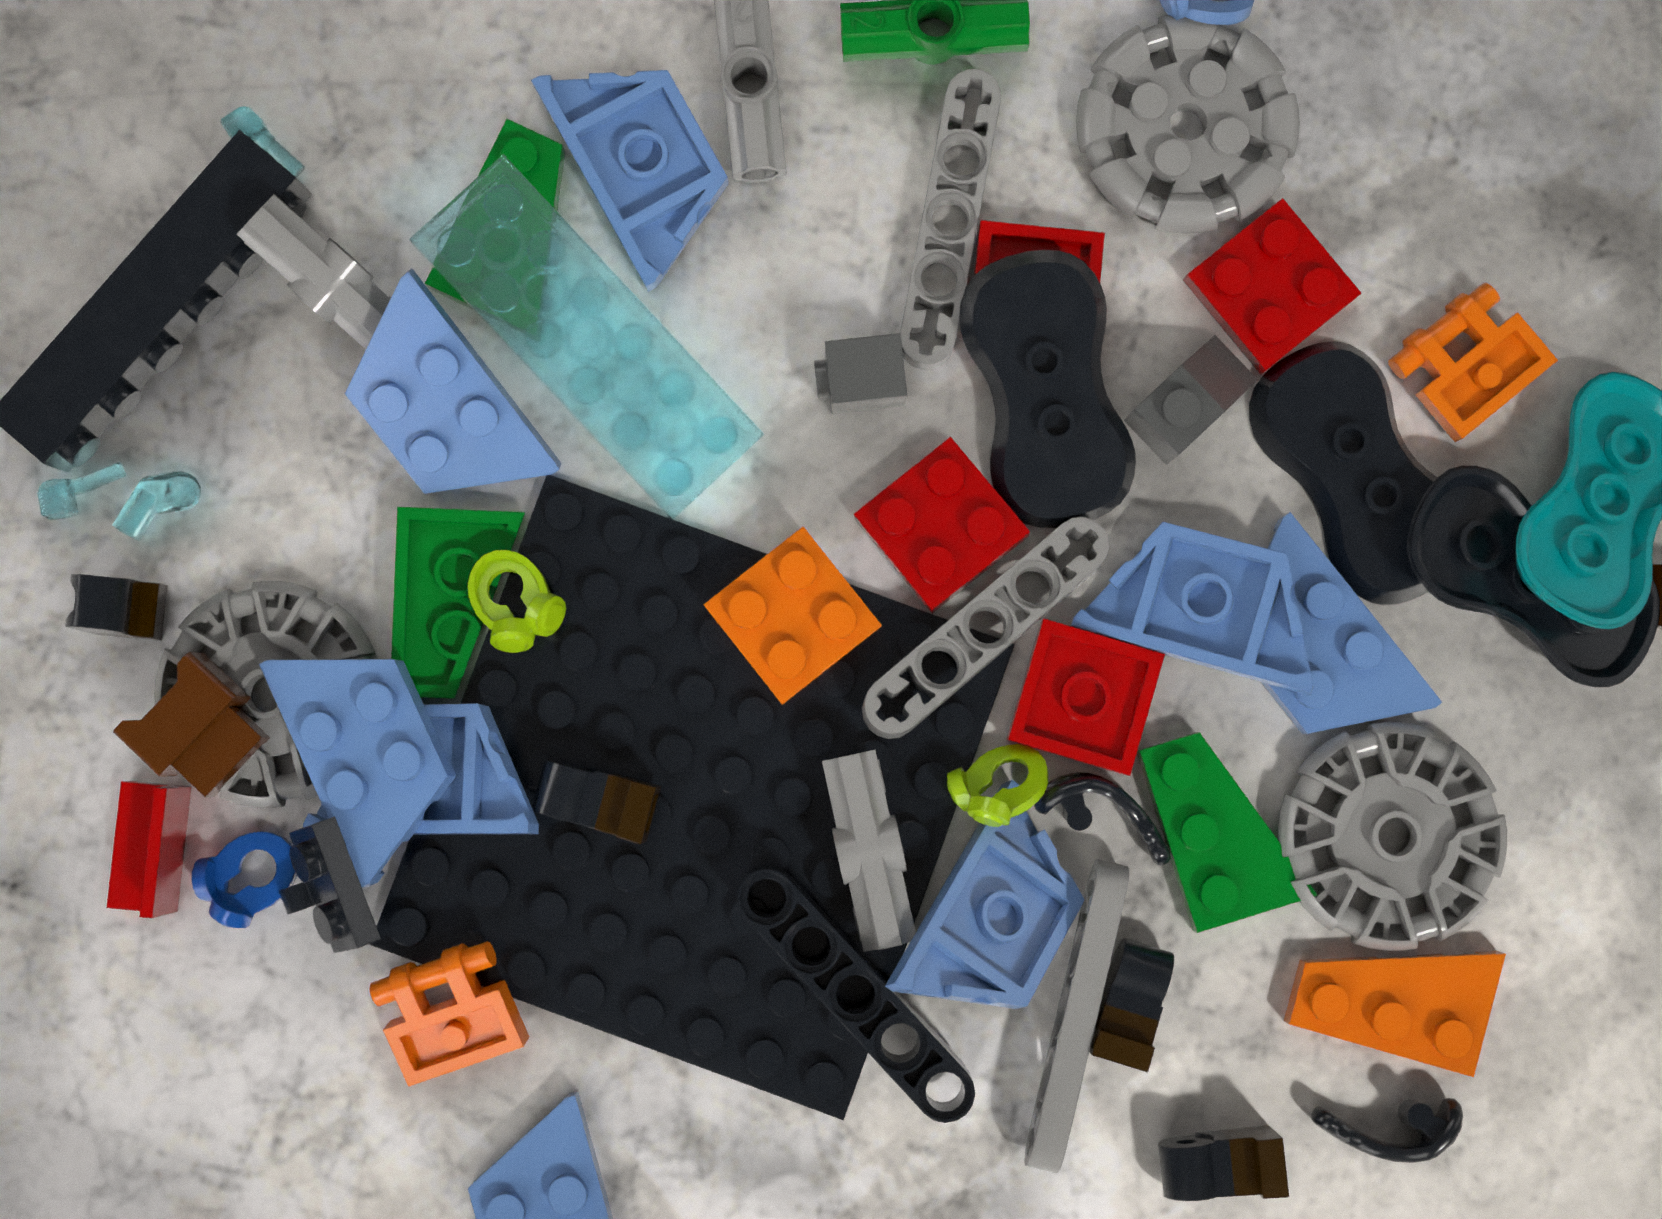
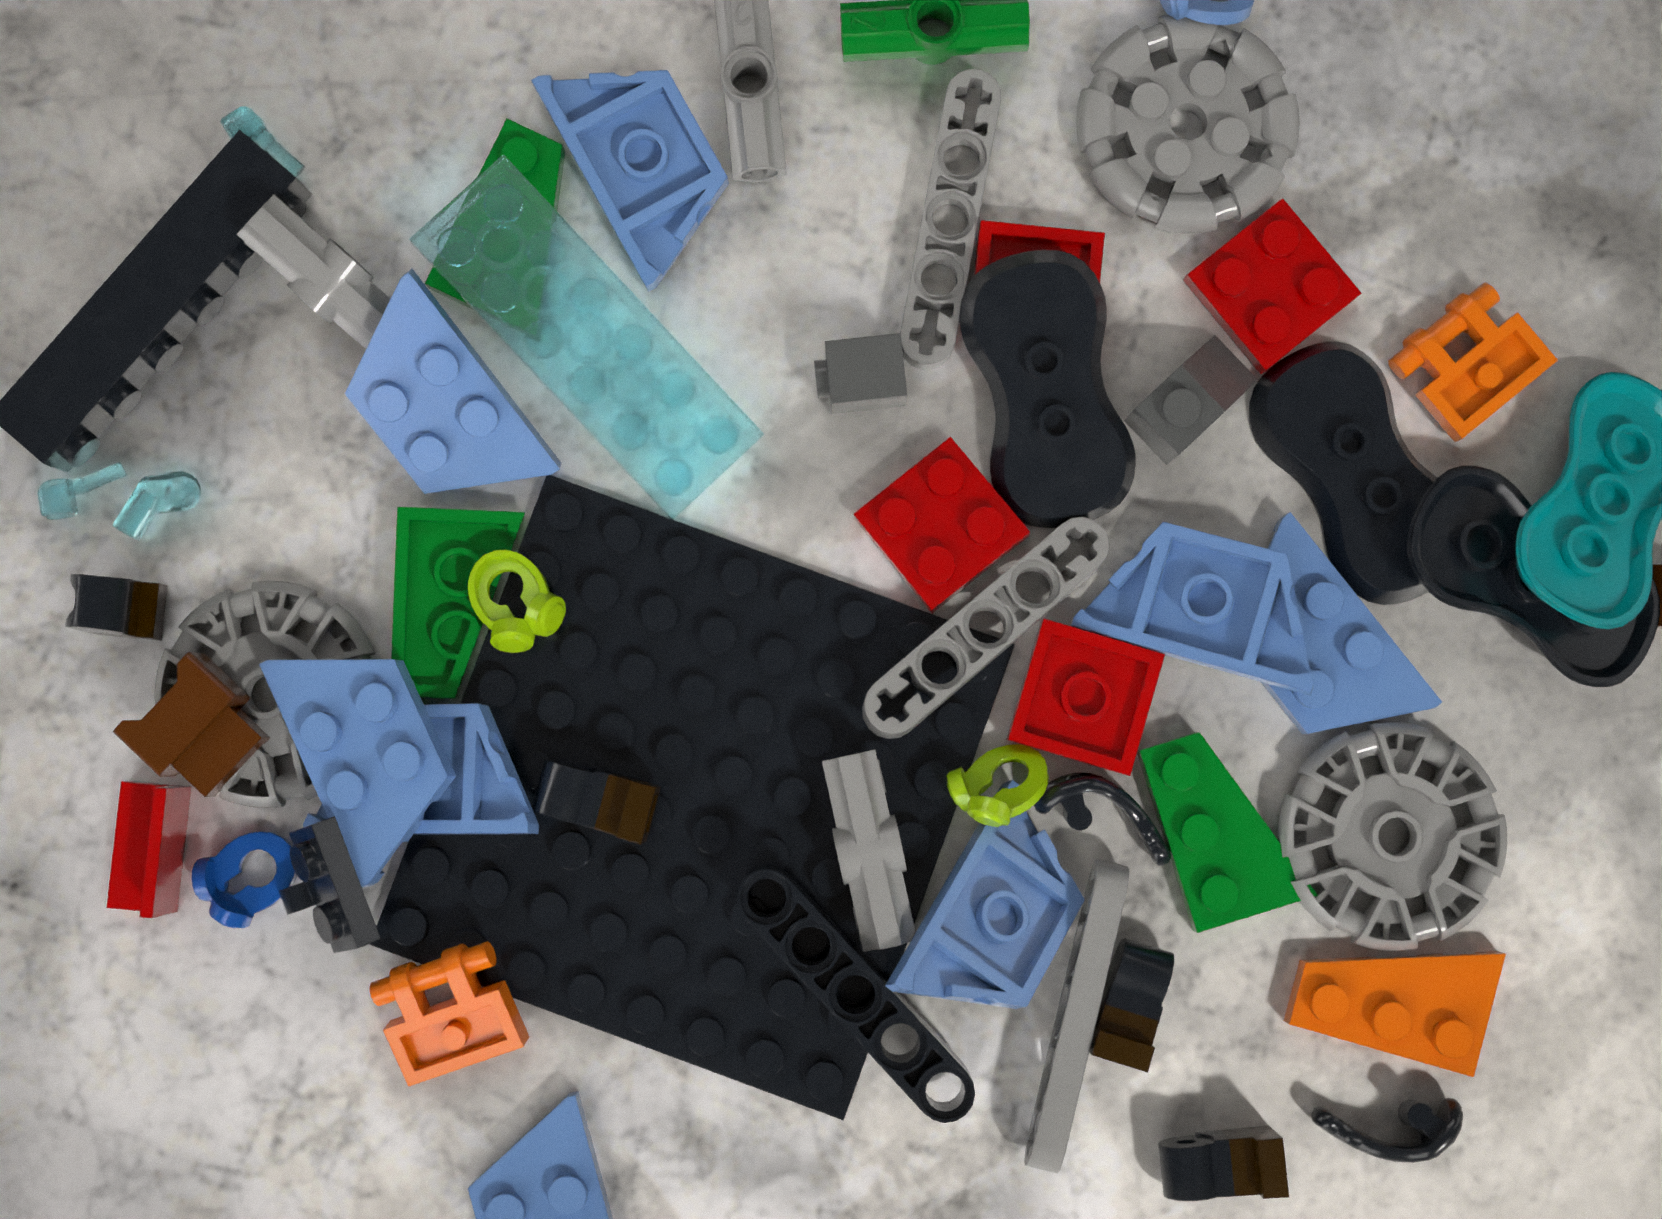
(792, 615): orange plate -> none

